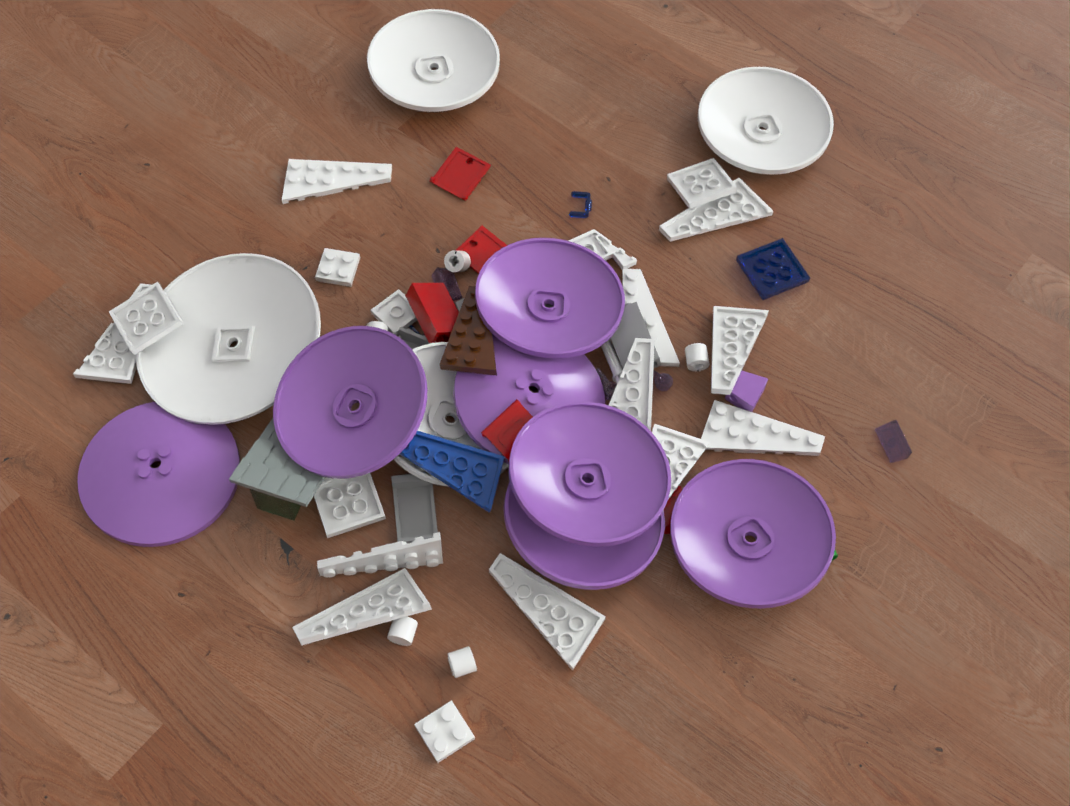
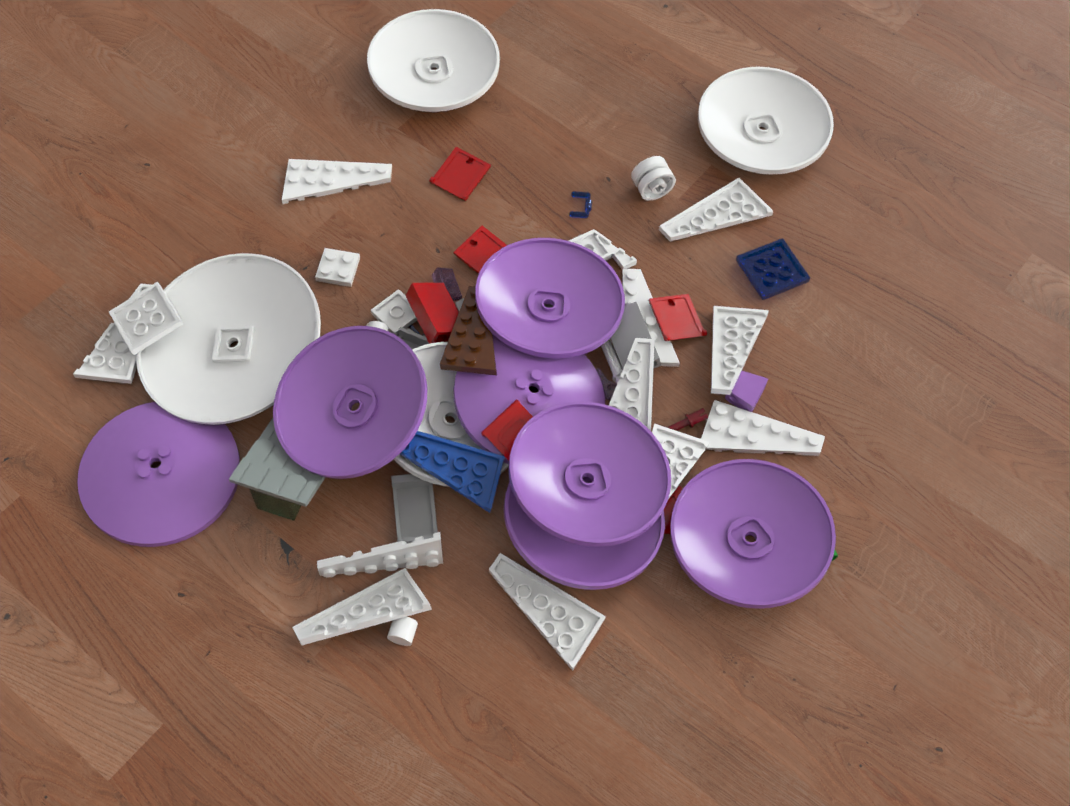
(348, 504): white plate -> none
(444, 731): white plate -> none
(457, 261): white piece -> none
(462, 662): white piece -> none
(653, 178): none -> white wheel
(662, 381): clear purple plate -> none
(677, 317): none -> container
(690, 419): none -> dark red pin
(697, 357): white piece -> none
(701, 183): white plate -> none
(893, 441): clear purple slope -> none

